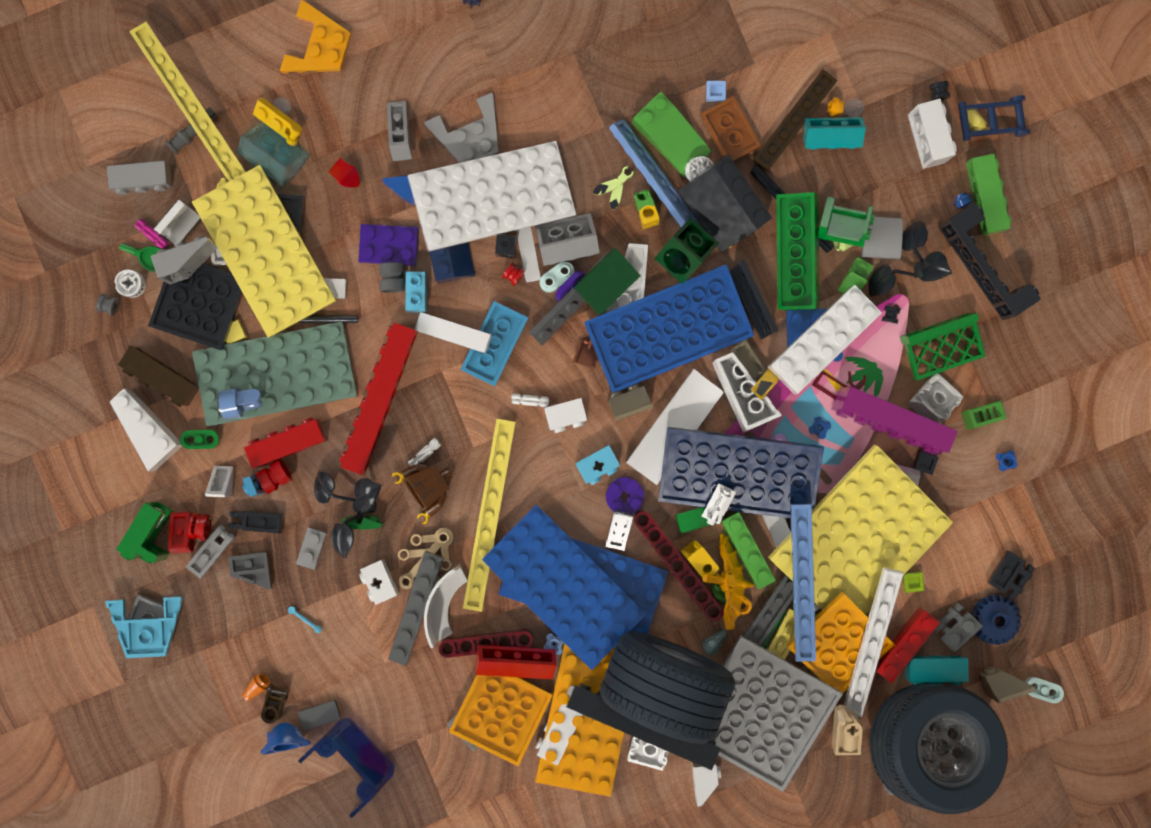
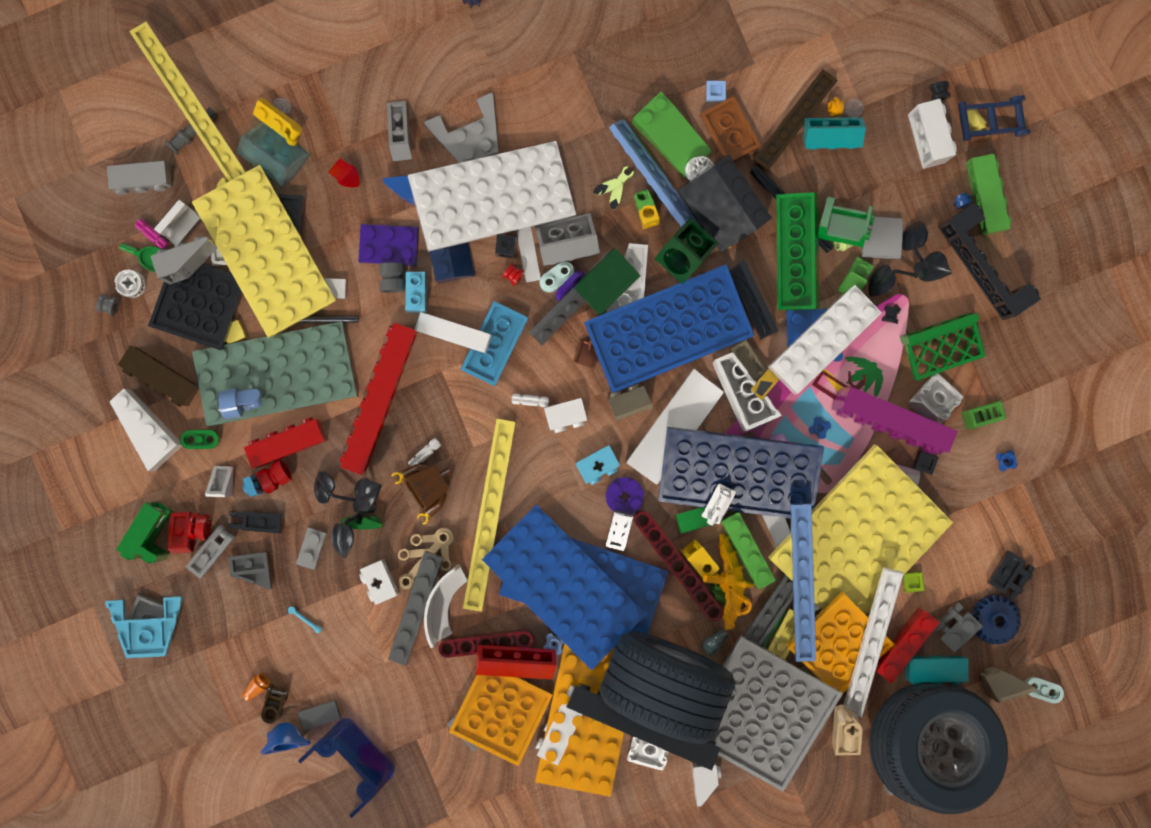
(326, 45): light orange wing -> none

